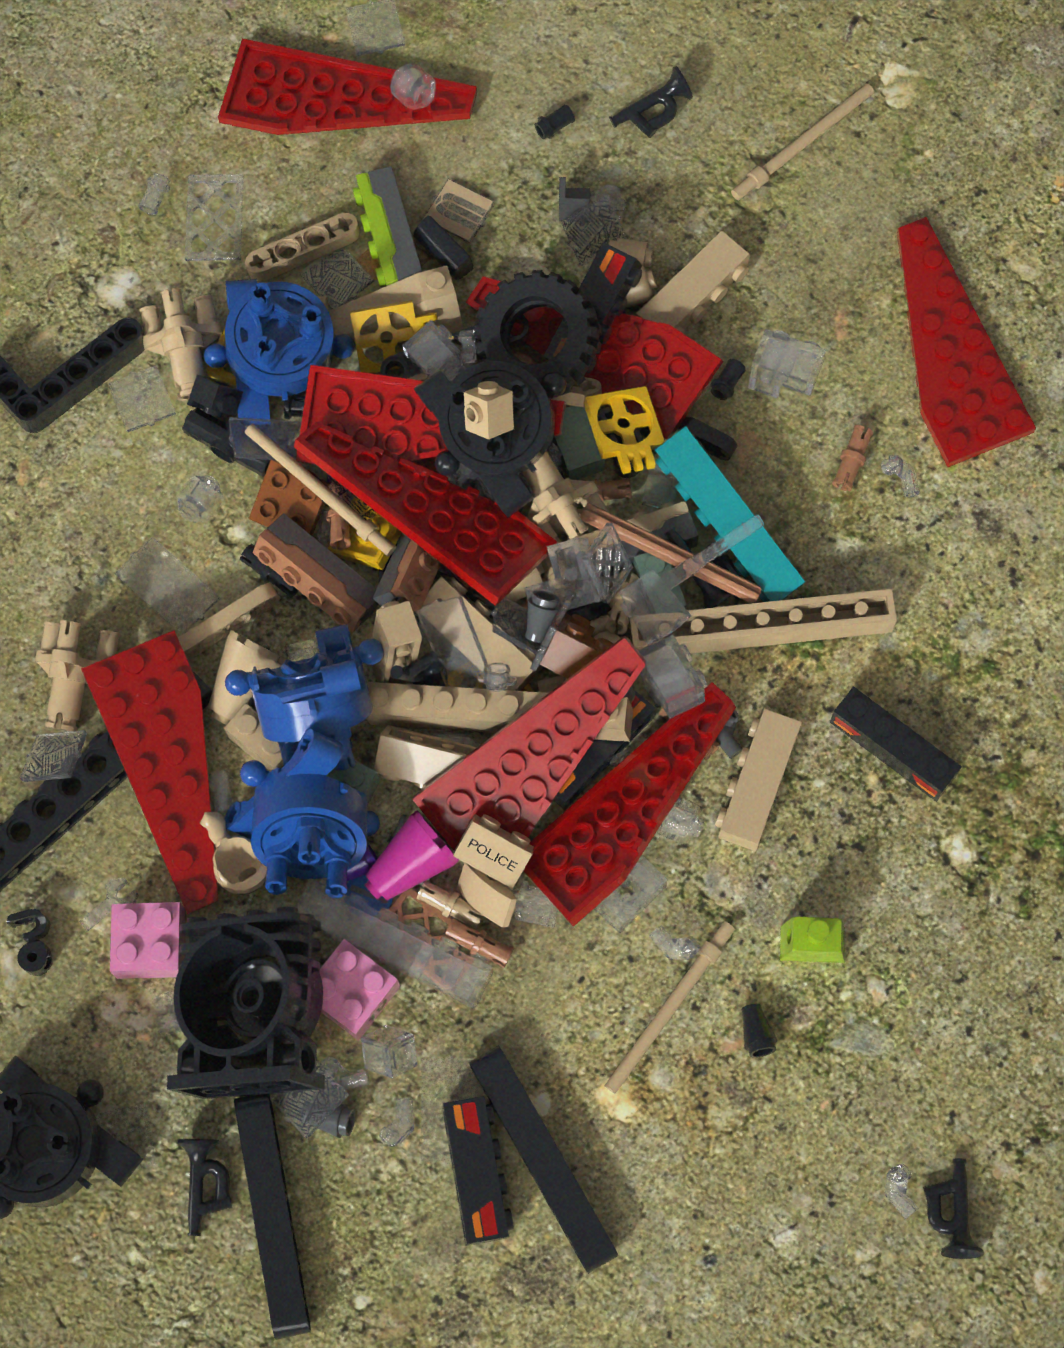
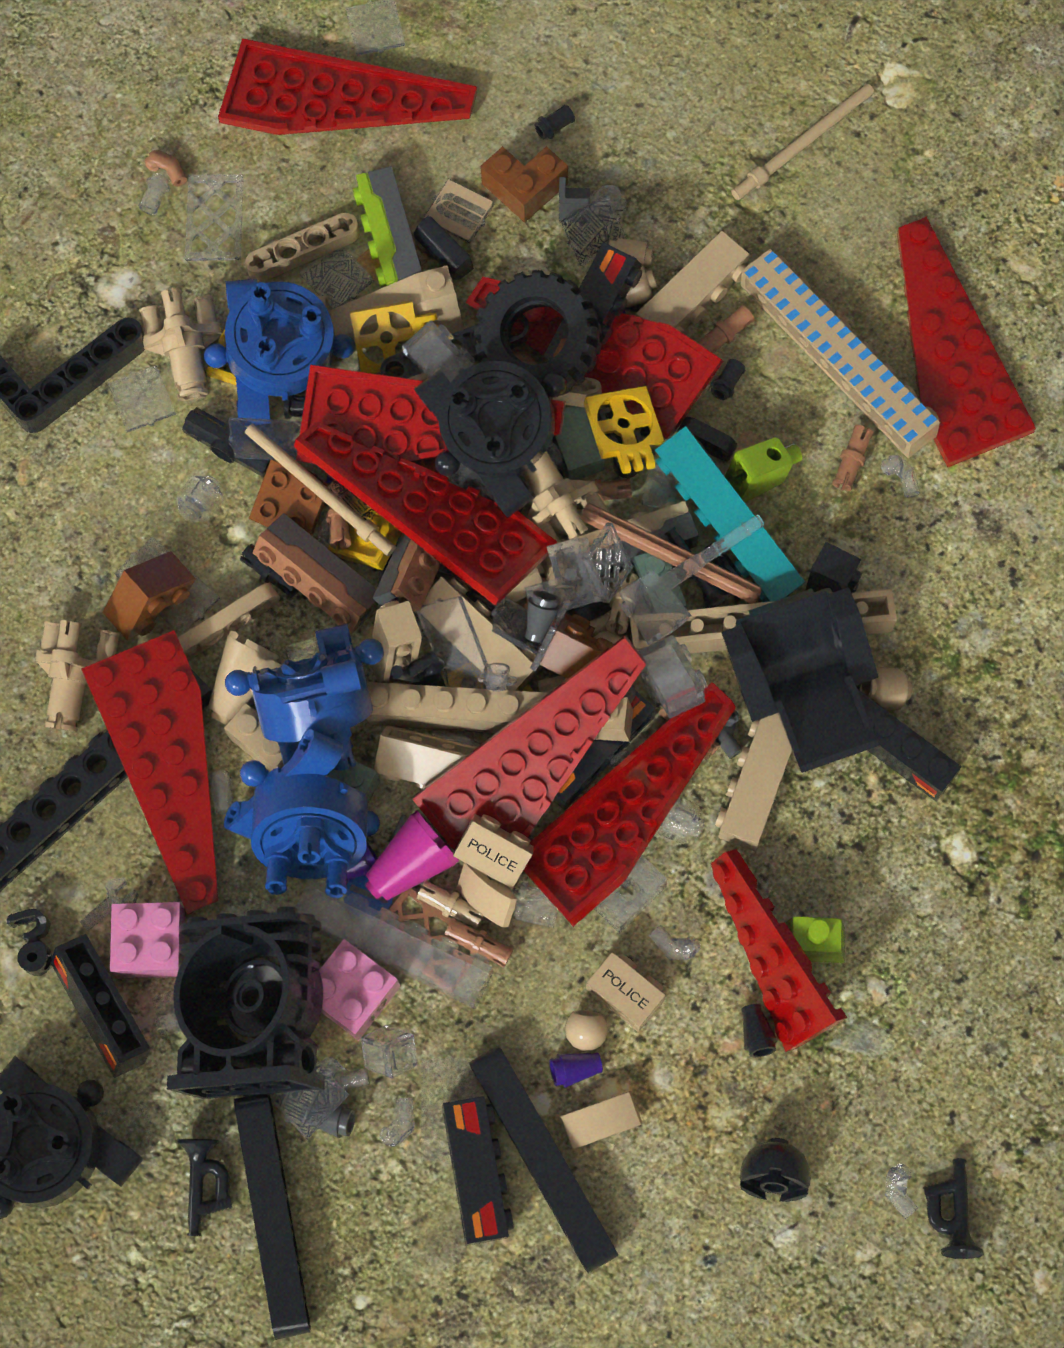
(53, 756): clear piece -> none
(100, 1005): none -> black brick
(145, 592): none -> dark orange brick
(160, 159): none -> nougat arm
(214, 396): black brick -> none
(234, 860): tan piece -> none
(413, 86): clear head -> none
(468, 346): clear bar -> none
(488, 410): tan brick -> none
(520, 186): none -> dark orange brick
(574, 1067): none -> dark purple cone
(586, 1029): none -> tan piece
(601, 1120): none -> tan slope
(626, 990): none -> tan brick
(674, 87): black piece -> none
(708, 954): tan bar -> none
(726, 330): none -> nougat pin
(761, 467): none -> lime torso
(775, 957): none -> red wing
(775, 1169): none -> black cylinder
(785, 363): clear brick -> none
(805, 665): none -> black piece
(834, 570): none -> black brick
(840, 353): none -> tan brick
(889, 689): none -> tan head

